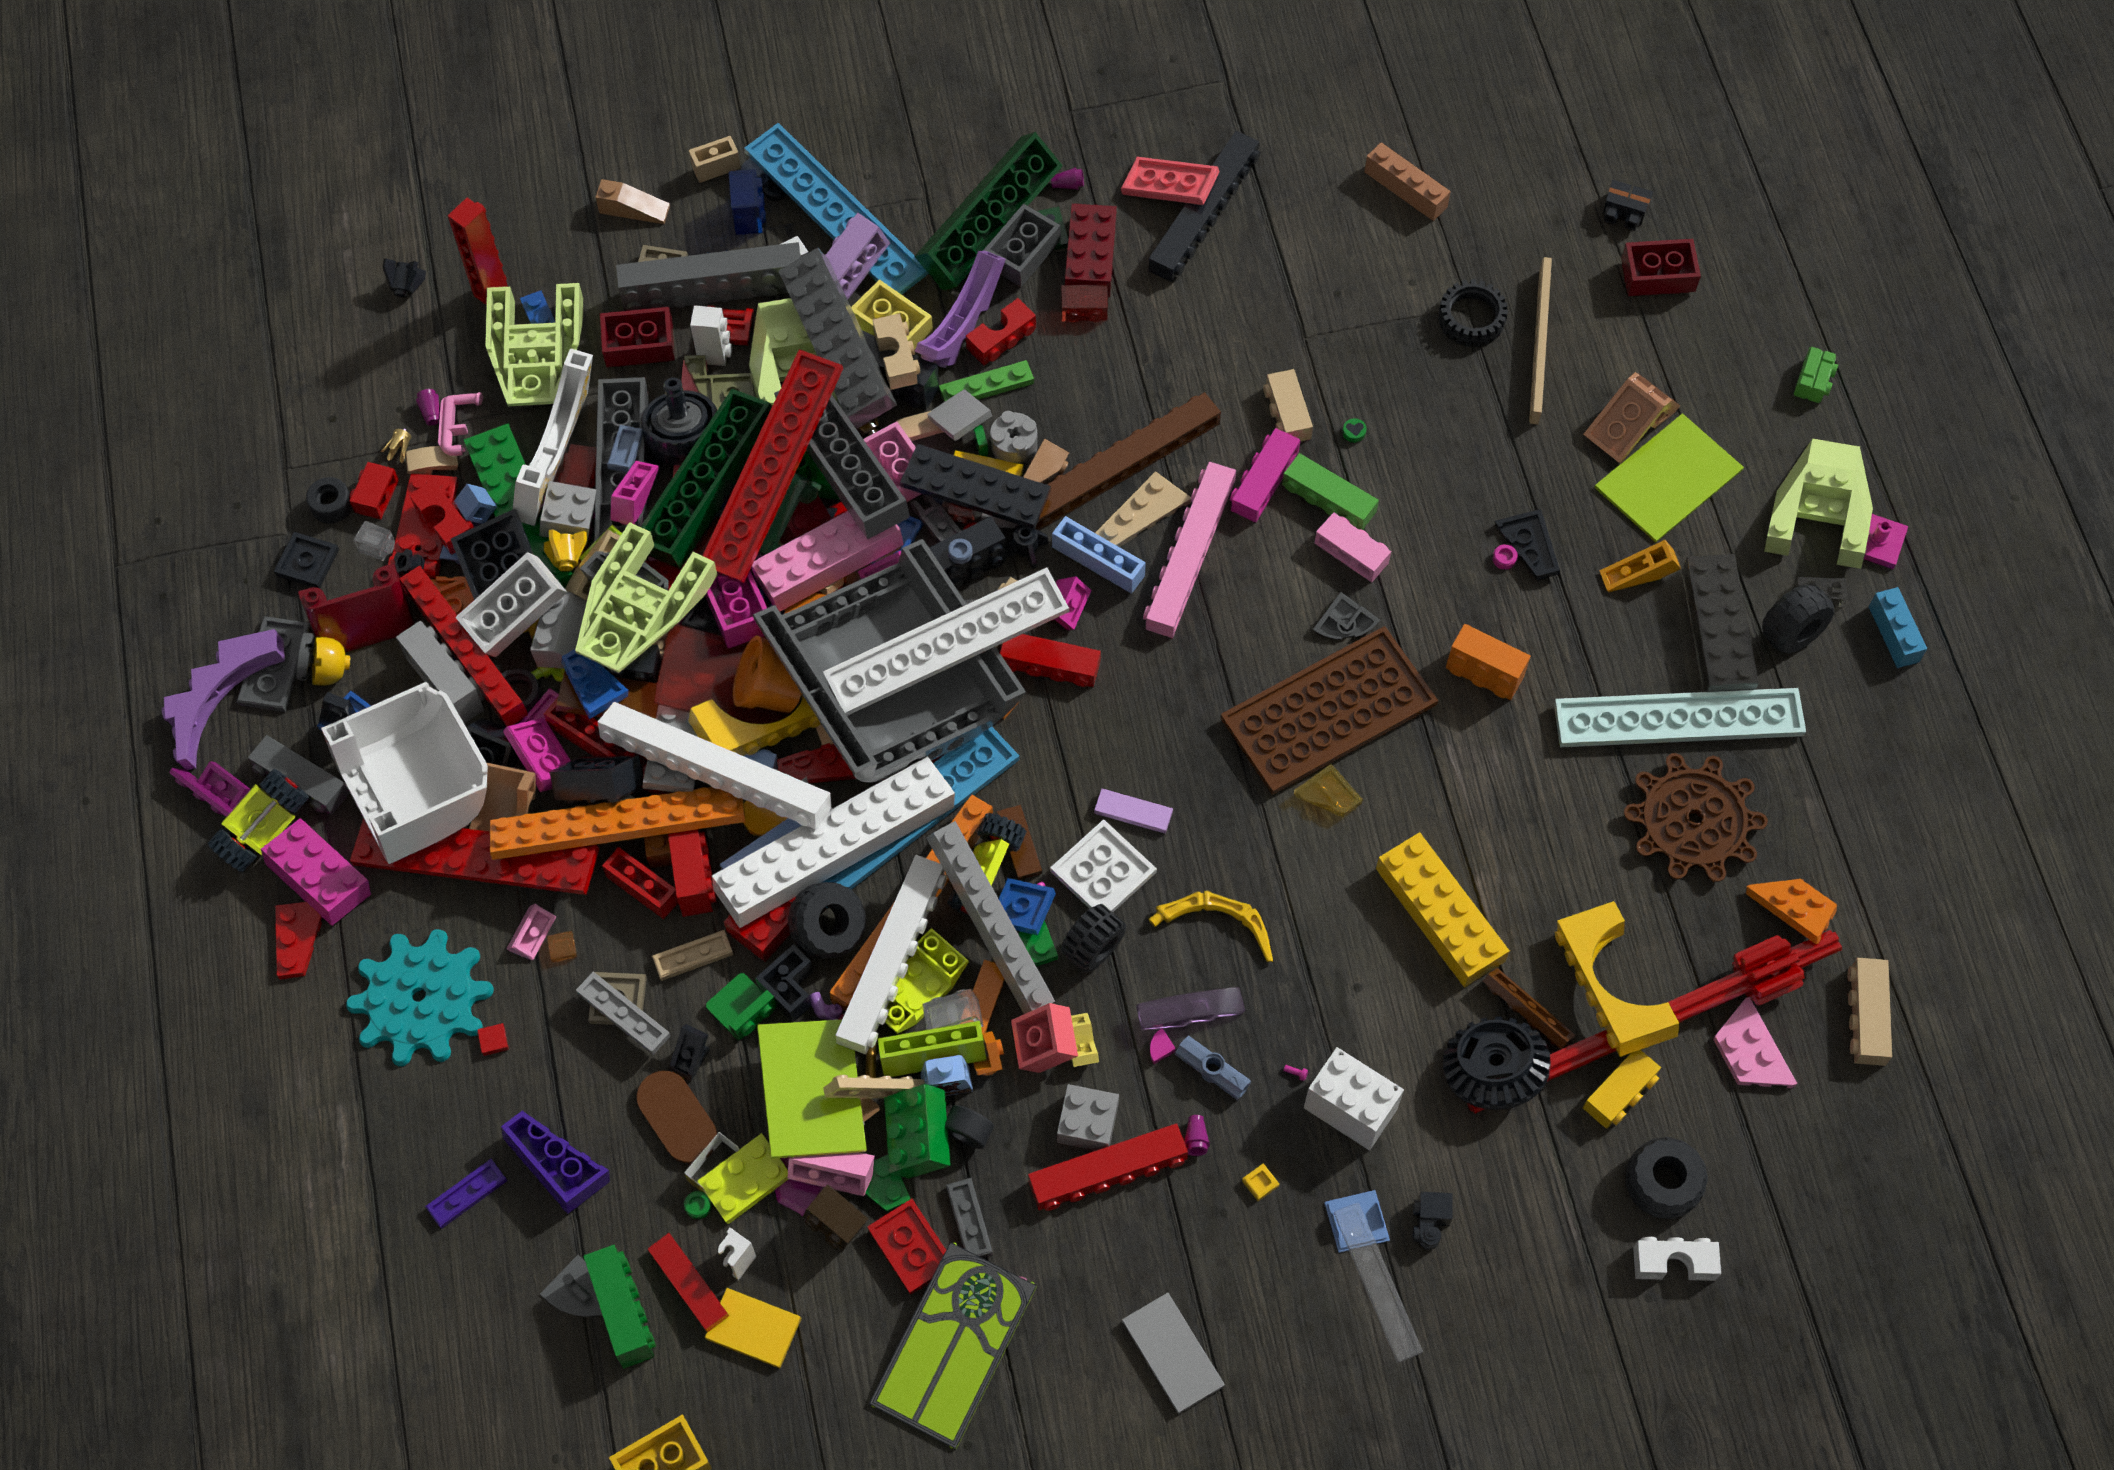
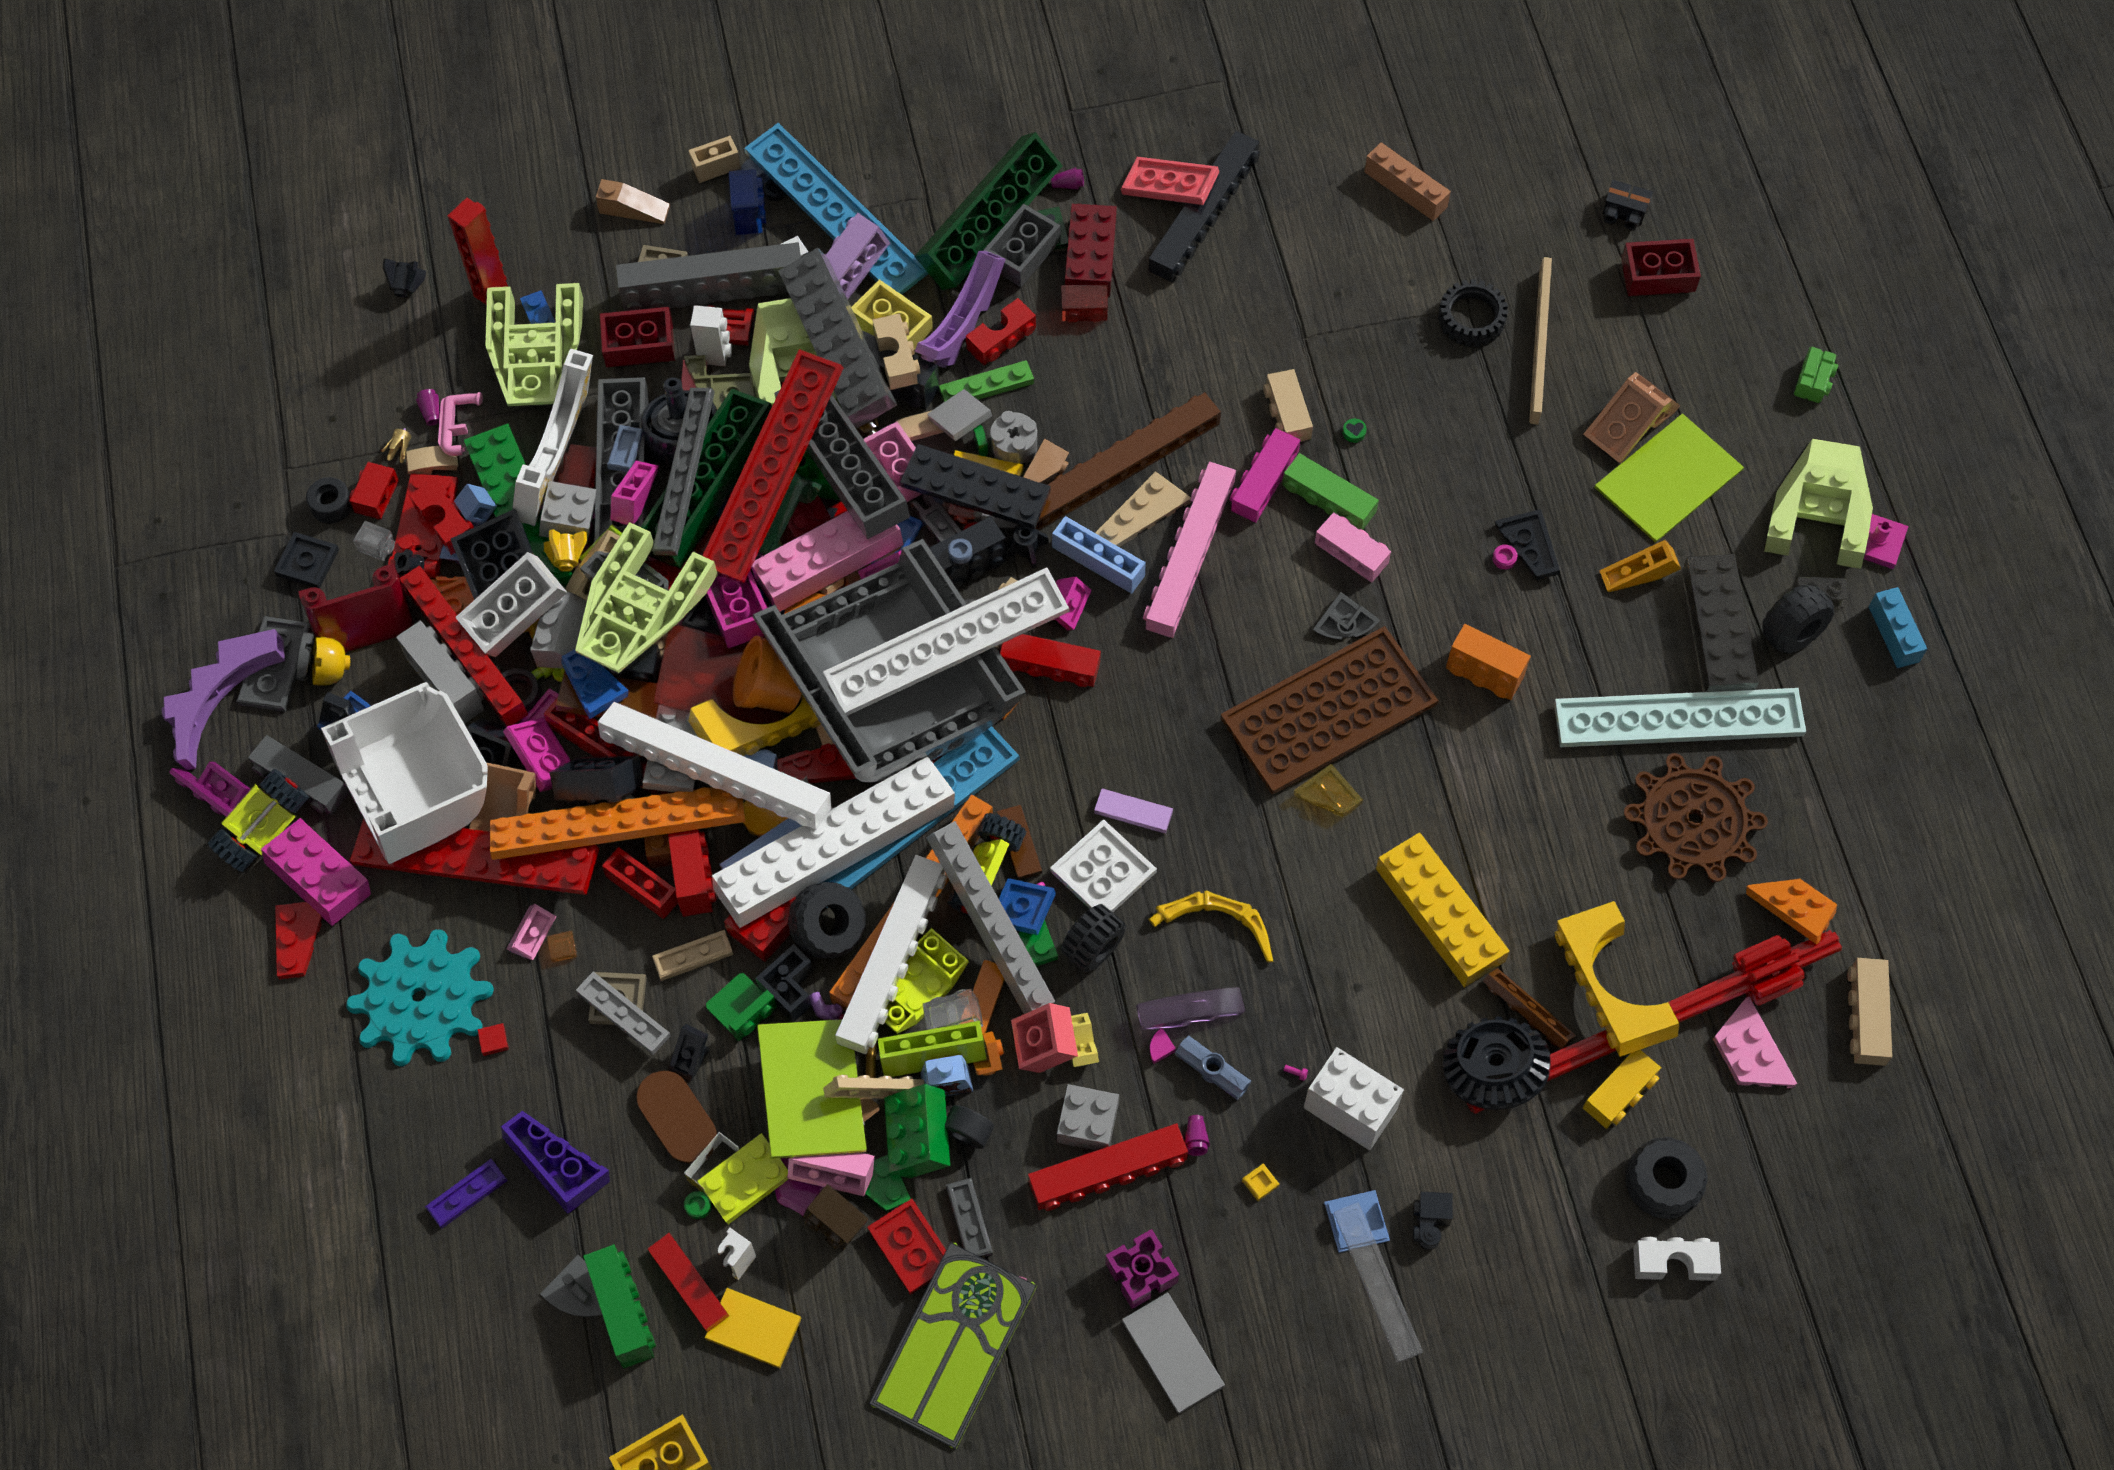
(683, 472): none -> dark grey tile
(1144, 1253): none -> magenta brick

